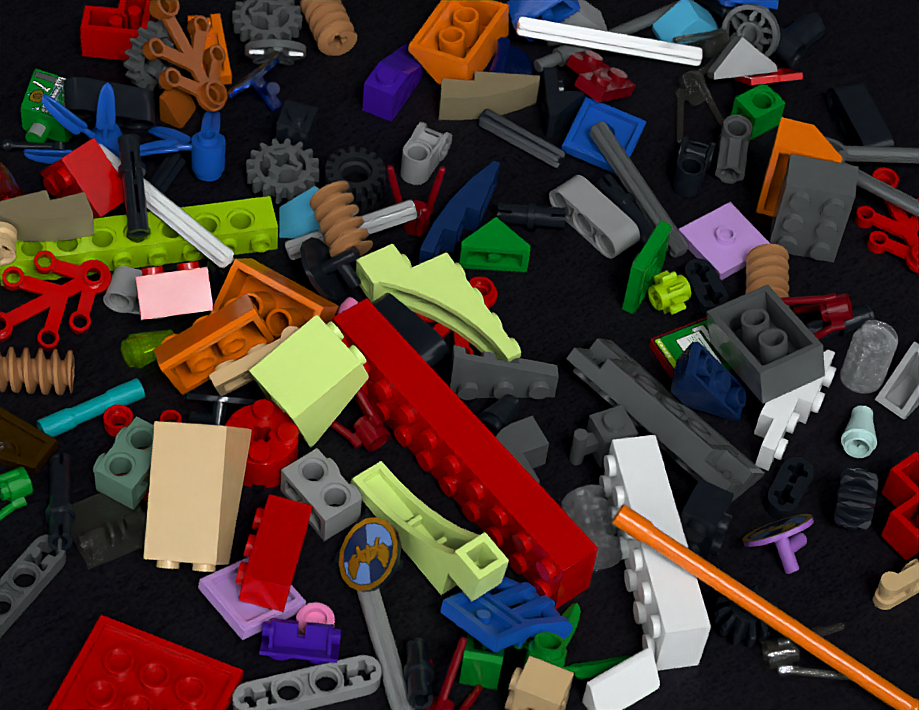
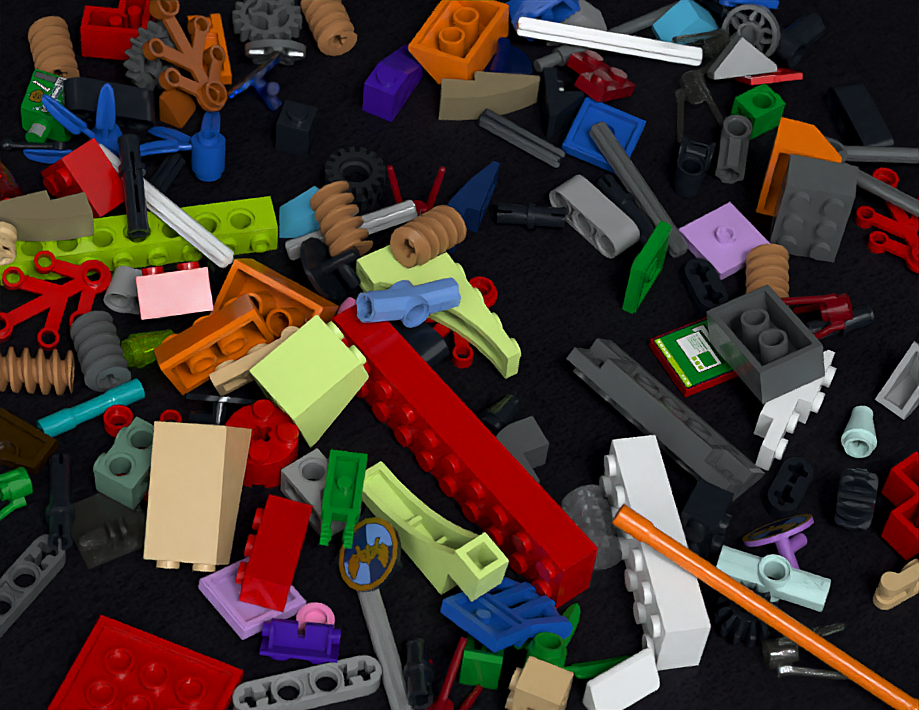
(52, 47): none -> medium nougat piece
(99, 351): none -> dark grey piece
(282, 170): dark grey gear -> none
(343, 494): none -> green hinge
(369, 428): dark red plant -> none
(408, 302): none -> medium blue piece
(423, 154): light grey piece -> none
(428, 236): none -> medium nougat piece
(493, 378): dark grey wing -> none
(495, 249): green slope -> none
(600, 432): dark grey brick -> none
(669, 292): lime gear -> none
(706, 384): dark blue slope -> none
(790, 583): none -> light aqua piece
(869, 357): clear piece -> none

